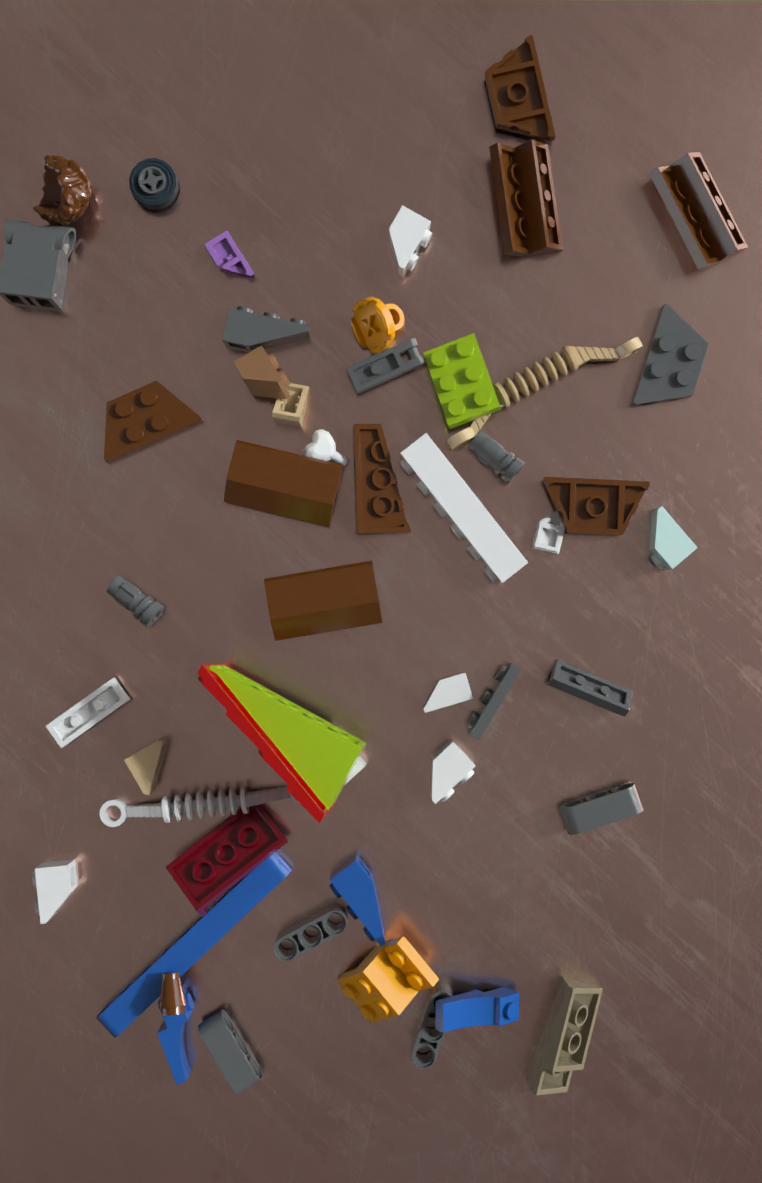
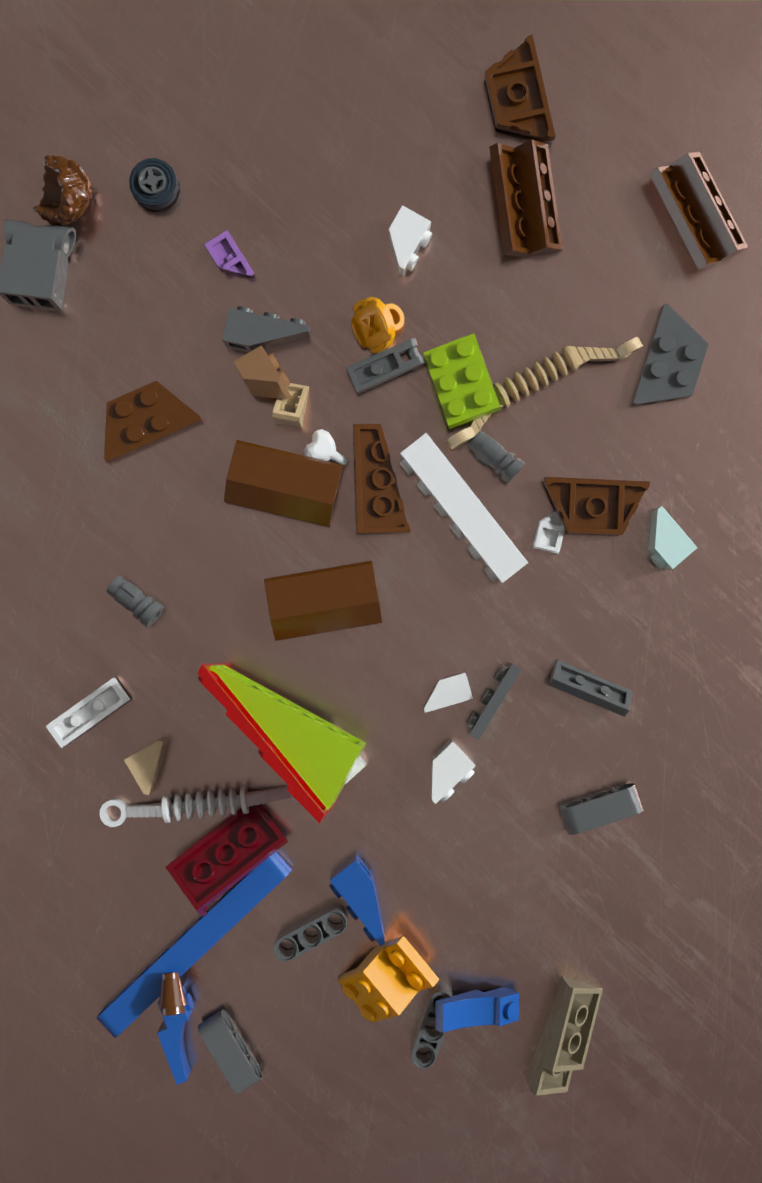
(54, 885): white slope -> none

